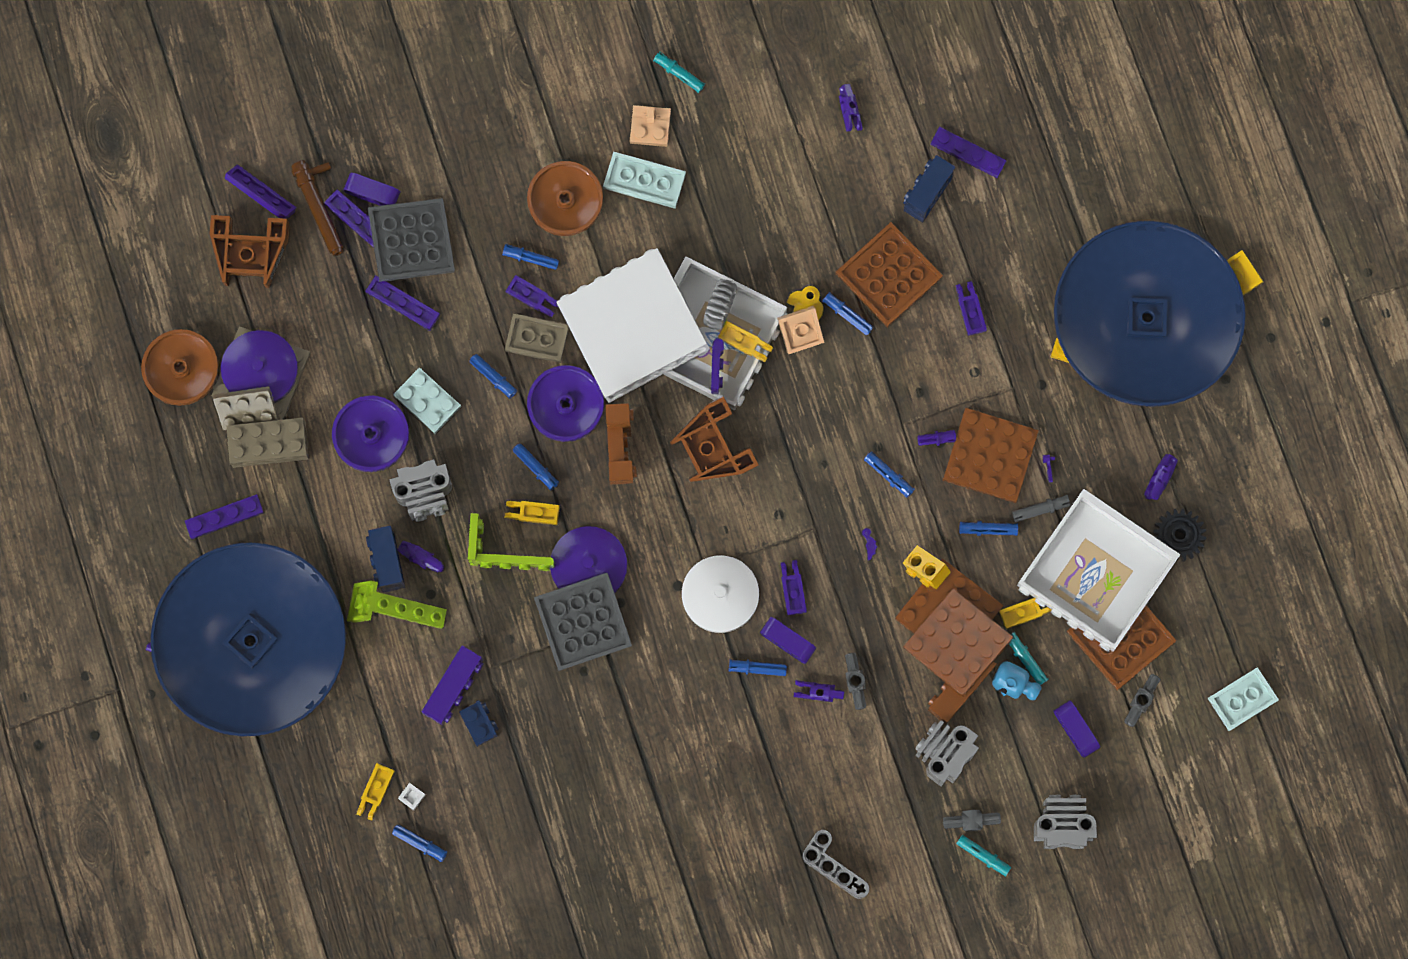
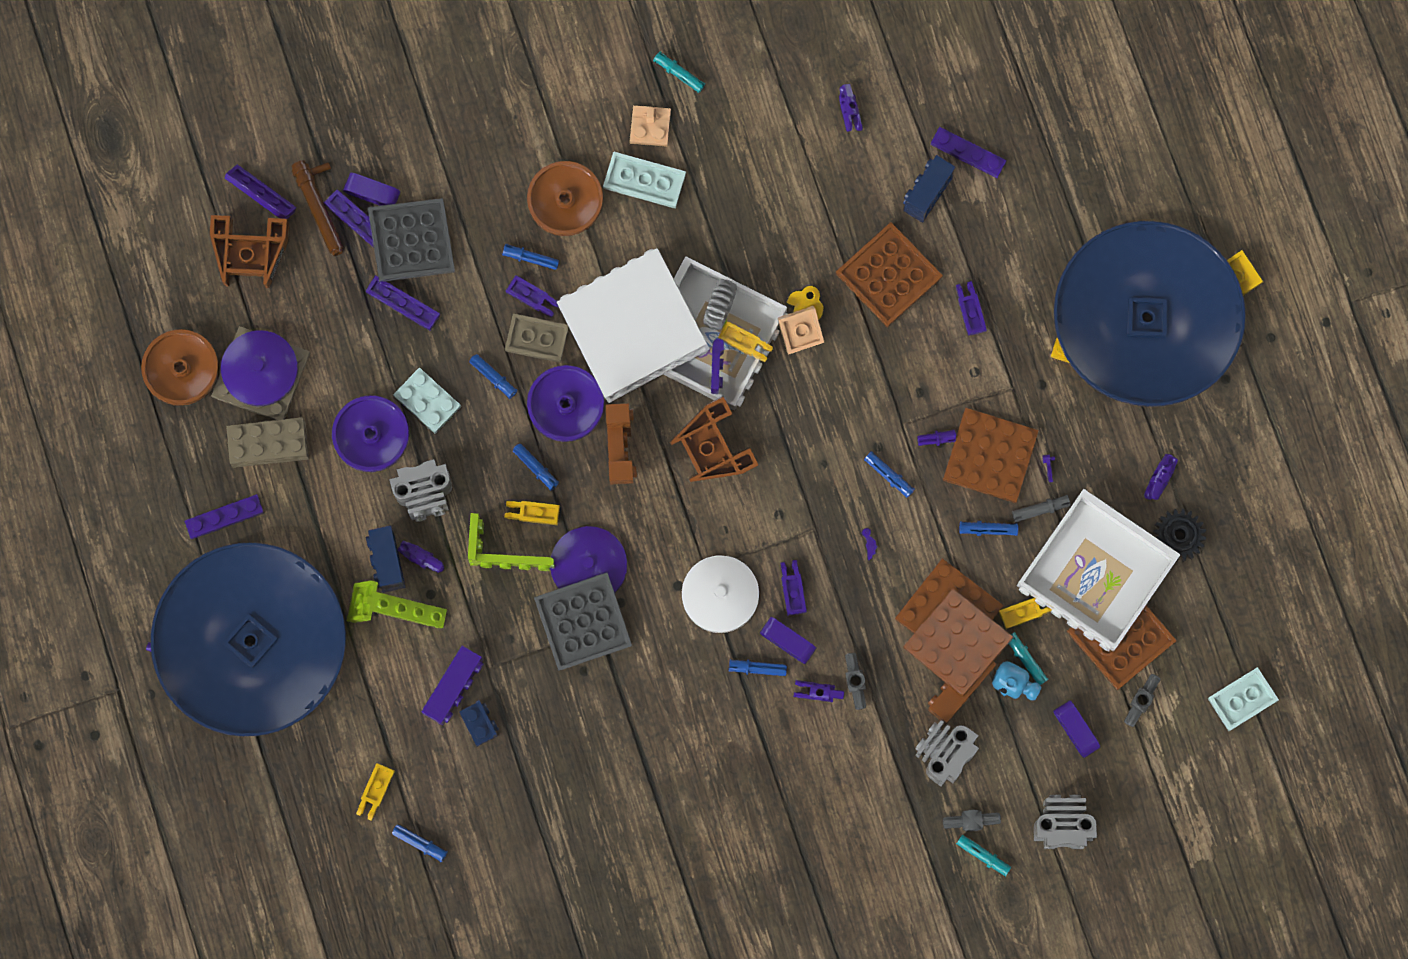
(245, 407): dark tan plate -> none
(411, 796): white plate -> none
(837, 867): light grey beam -> none
(847, 313): blue axle -> none
(927, 566): yellow brick -> none

